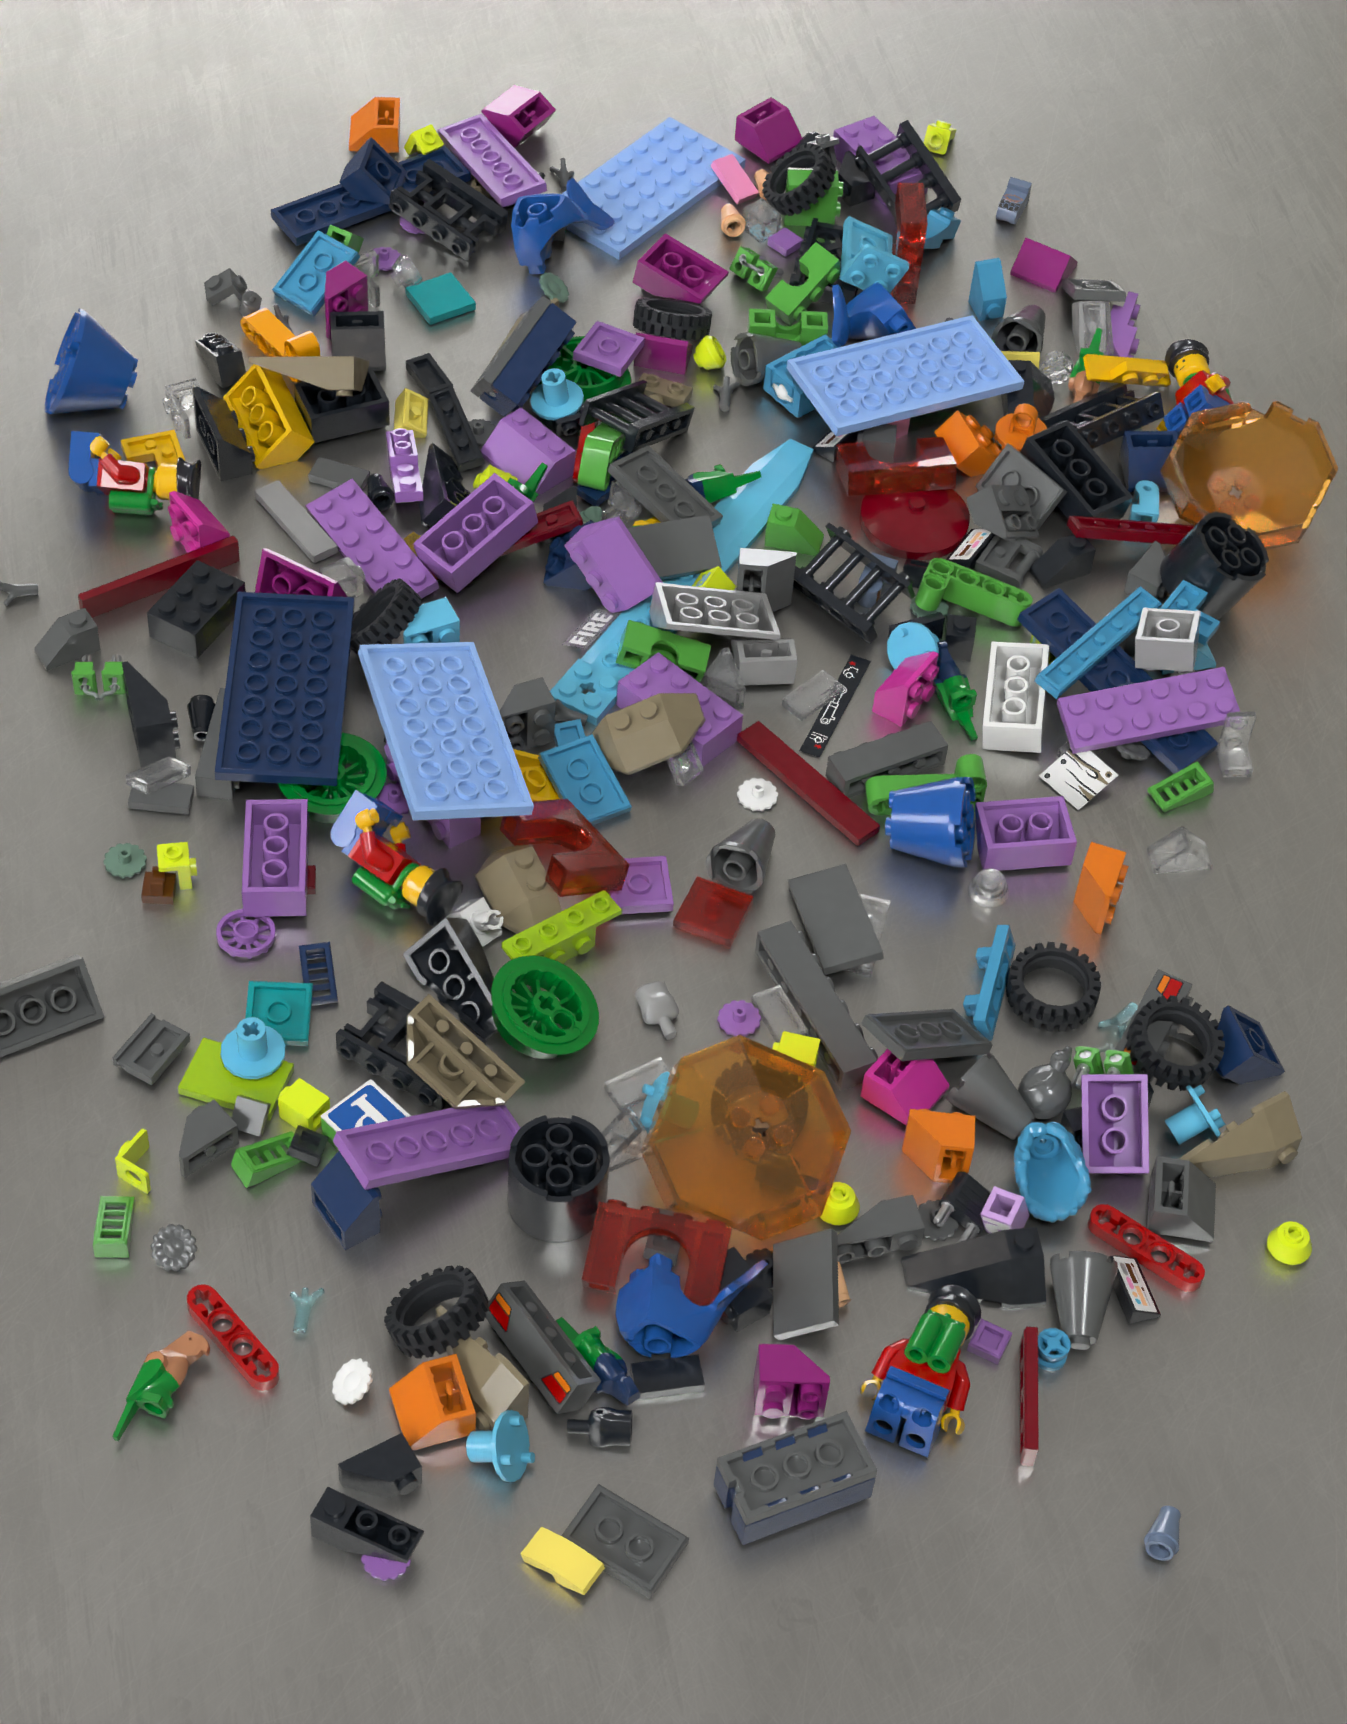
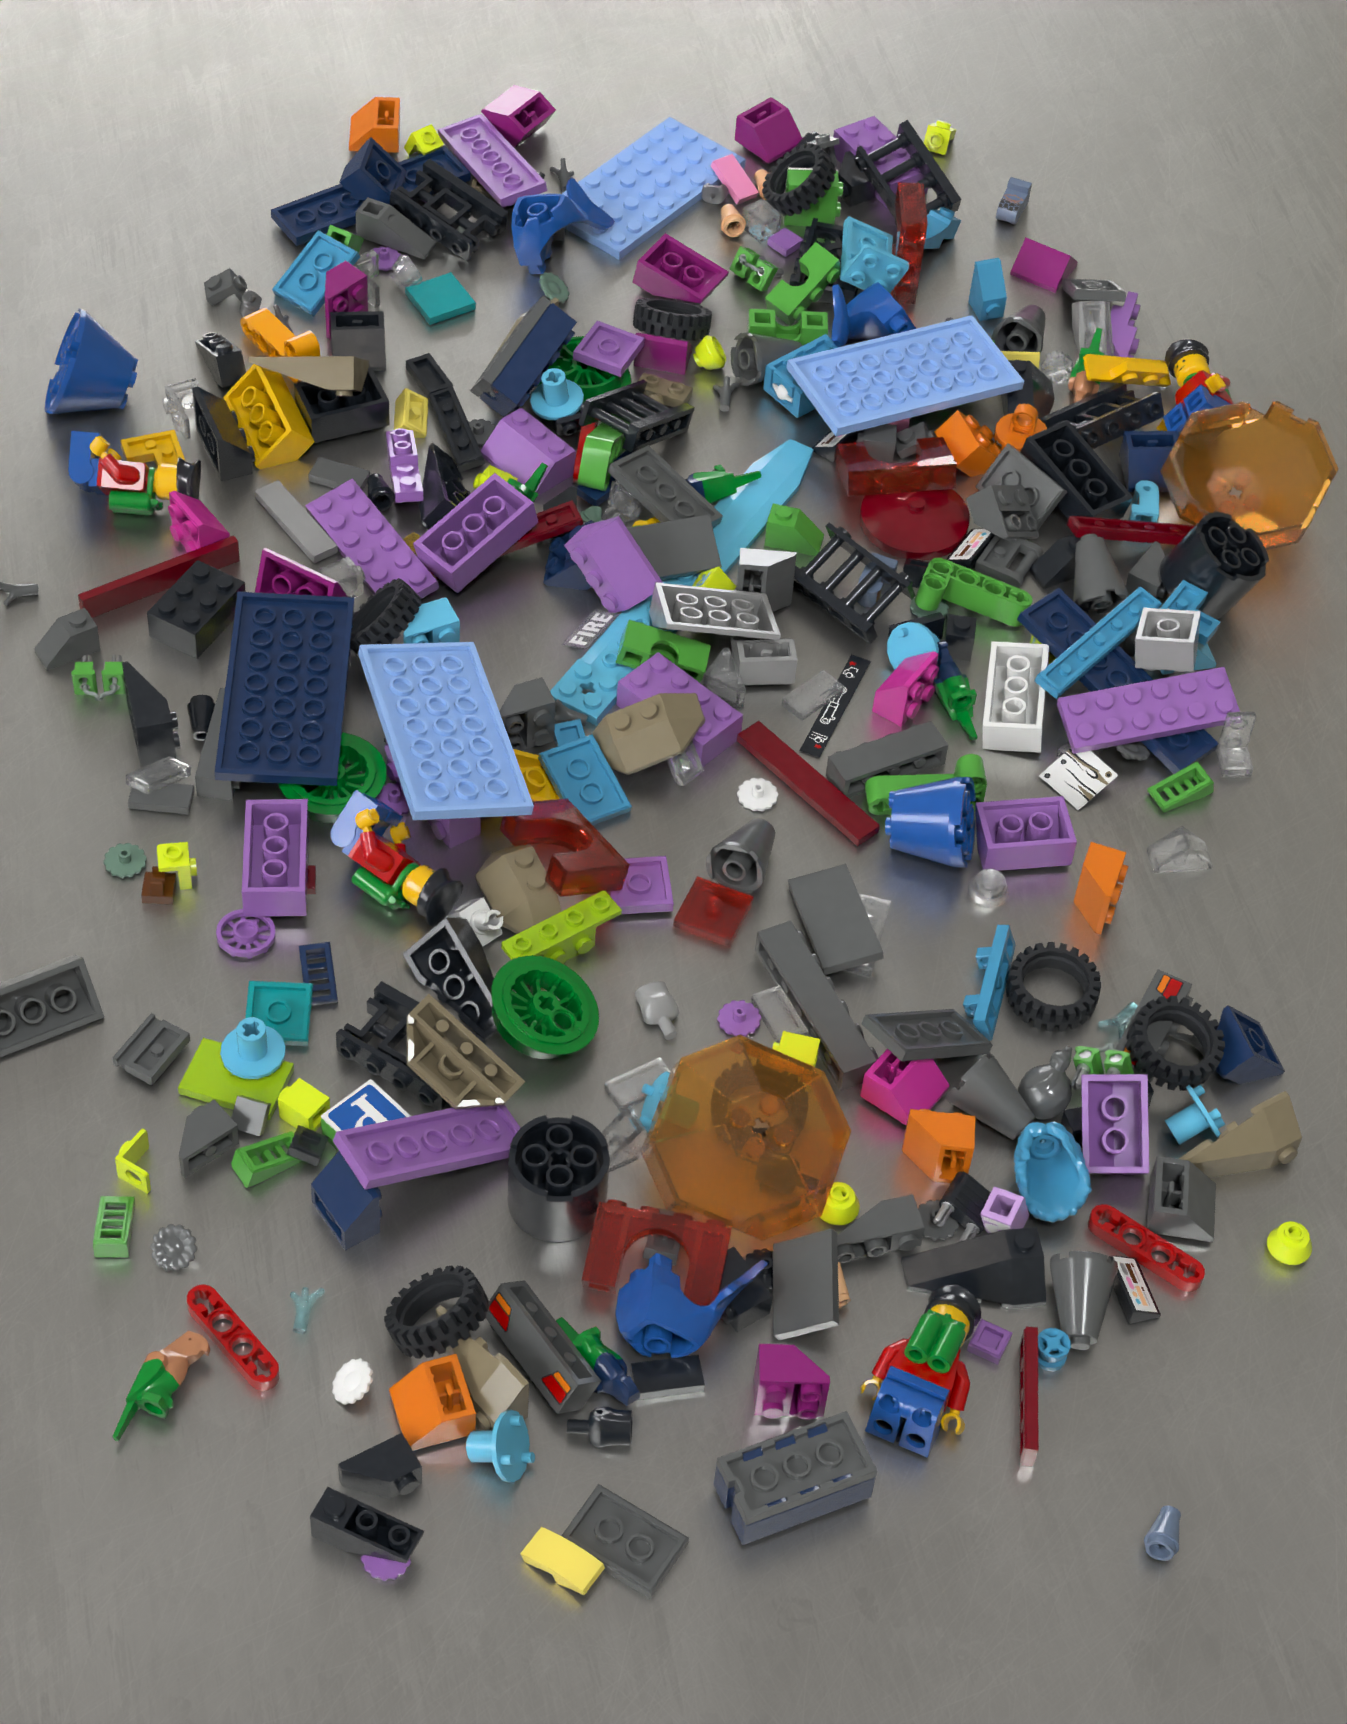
(390, 228): none -> dark grey slope
(714, 193): none -> dark grey piece
(907, 439): none -> dark grey bracket
(1096, 577): none -> dark grey cone

